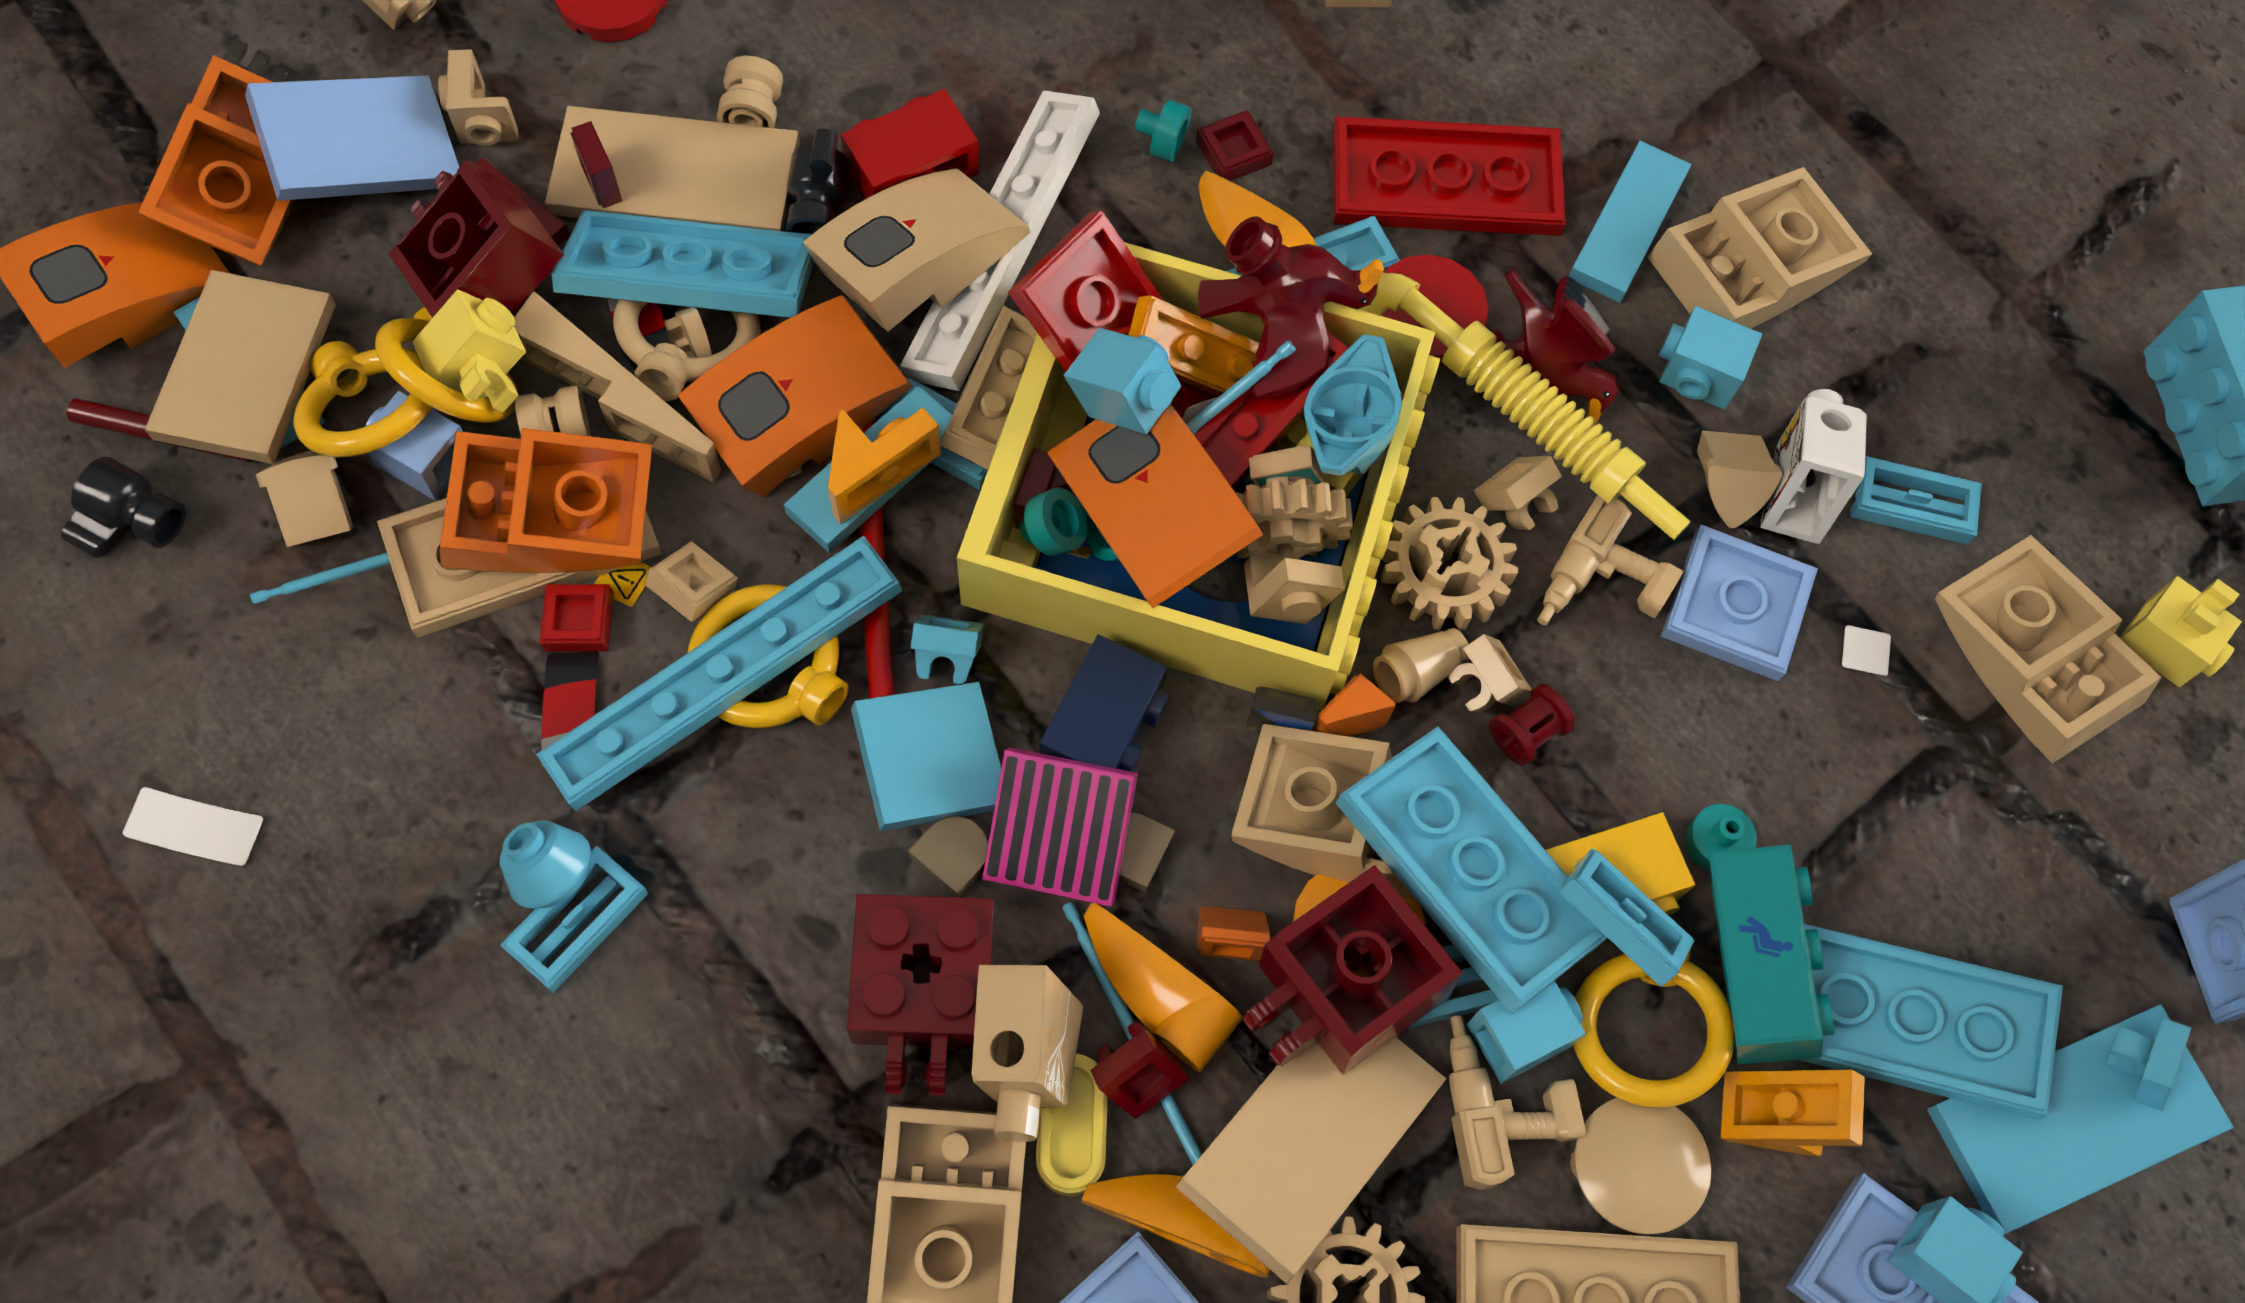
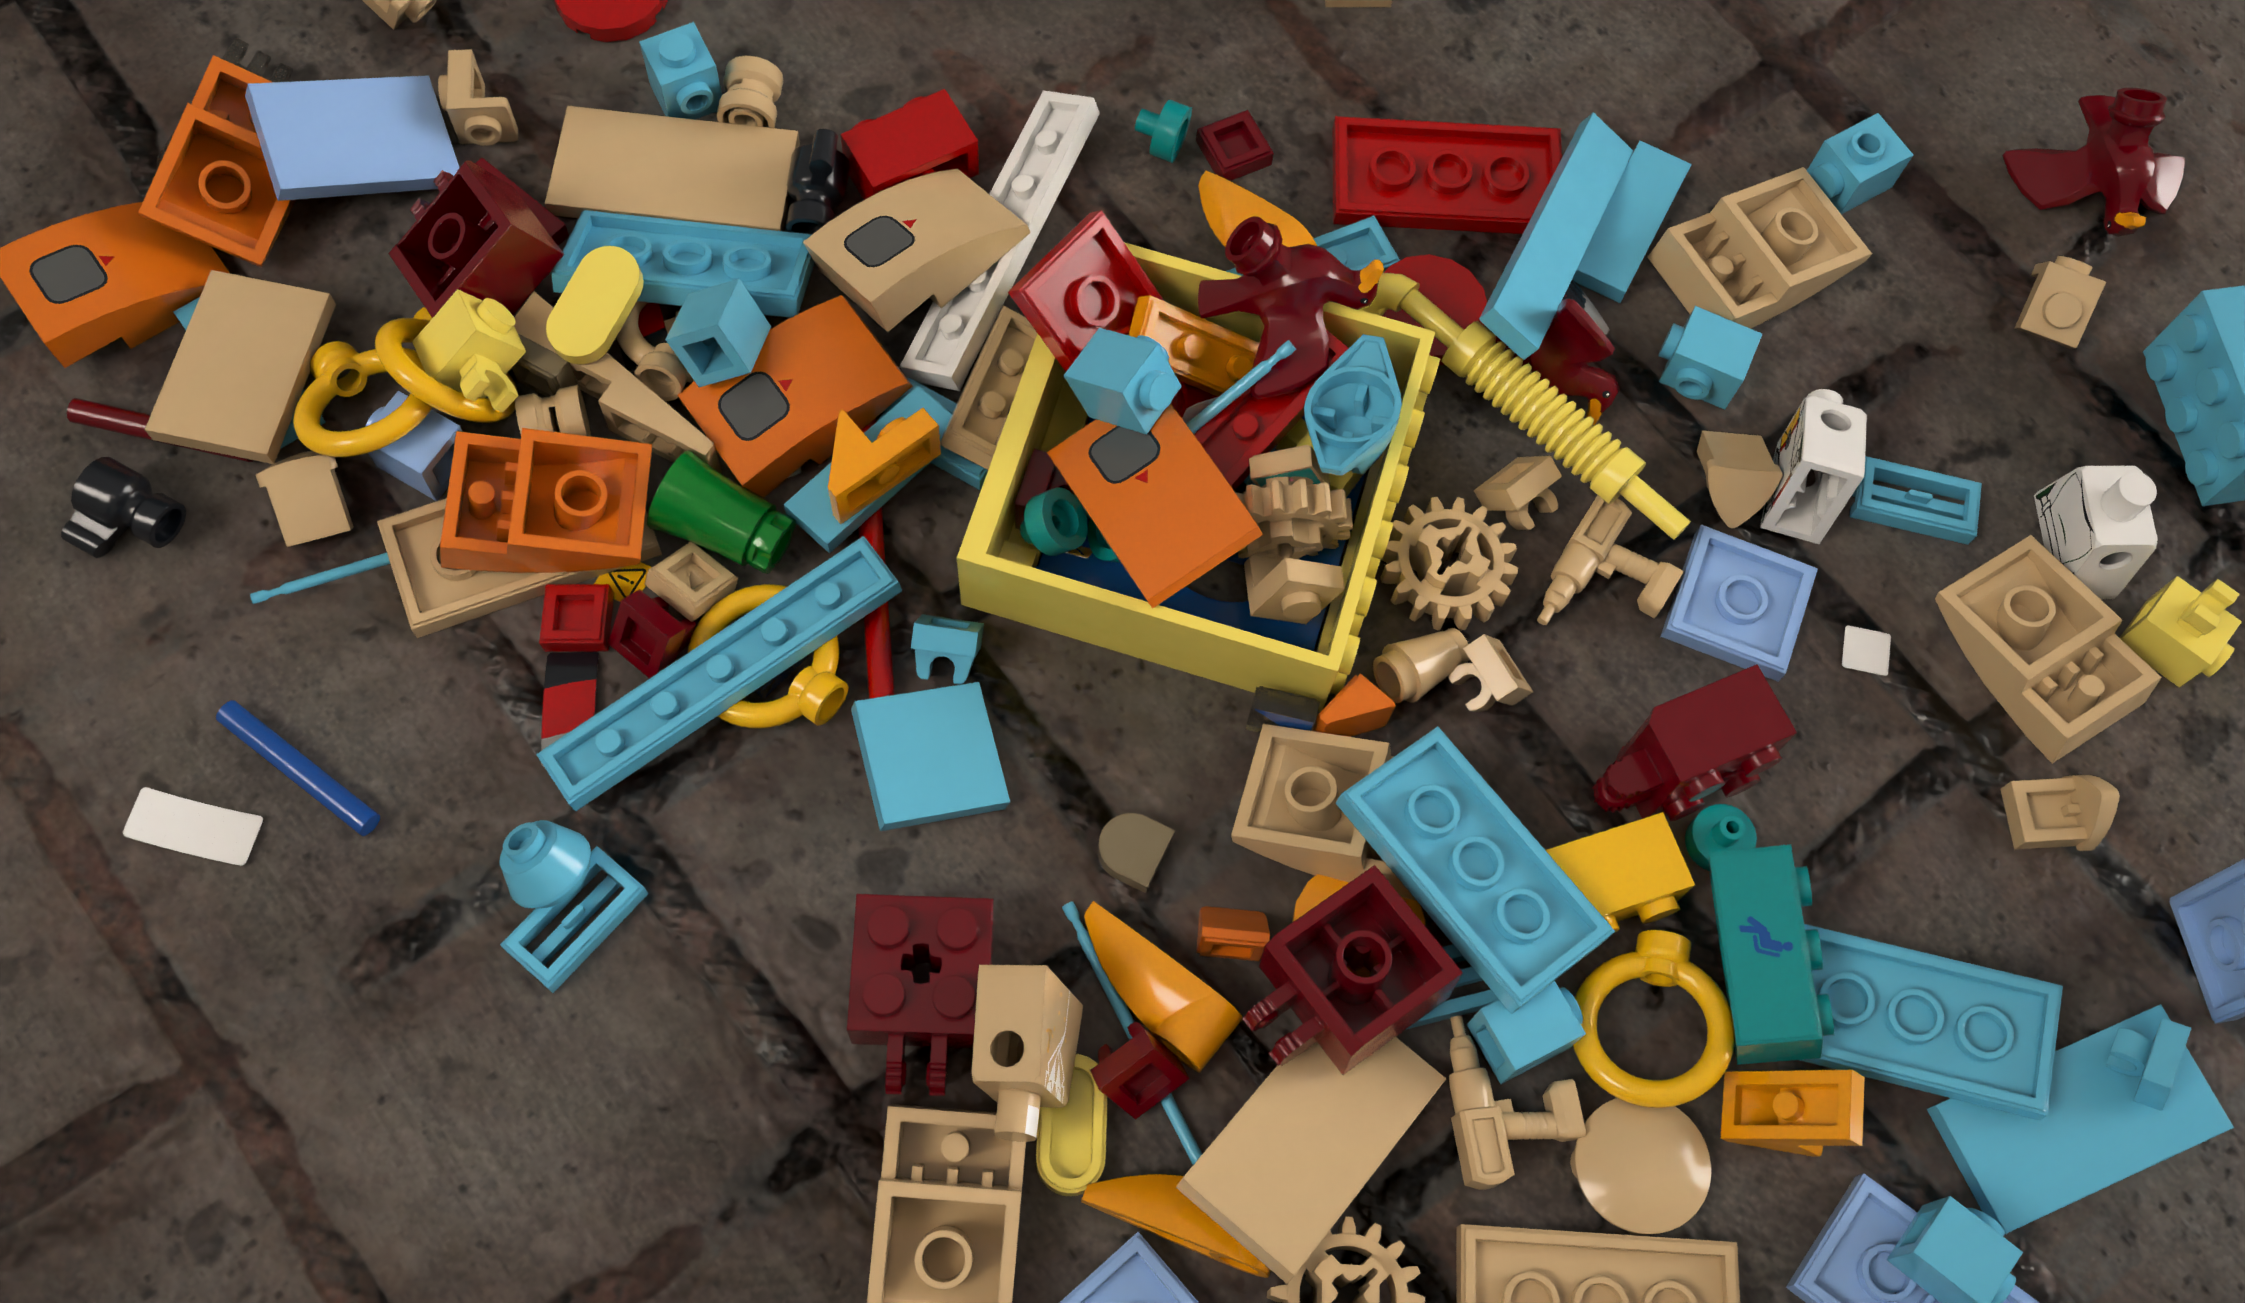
(298, 768): none -> blue bar
(543, 369): none -> dark tan tile
(594, 305): none -> light yellow tile
(595, 164): dark red tile -> none
(648, 633): none -> dark red tile
(682, 73): none -> medium azure brick
(718, 333): none -> medium azure brick
(719, 515): none -> green plant
(952, 853): dark tan tile -> none
(1059, 826): tile -> none
(1108, 707): dark blue brick -> none
(1532, 724): dark red bush -> none
(1556, 237): none -> medium azure tile
(1627, 917): medium azure tile -> none
(1697, 747): none -> dark red hinge
(1859, 163): none -> medium azure brick
(2060, 301): none -> tan bracket
(2060, 811): none -> tan tile
(2099, 524): none -> white torso
(2112, 162): none -> dark red animal

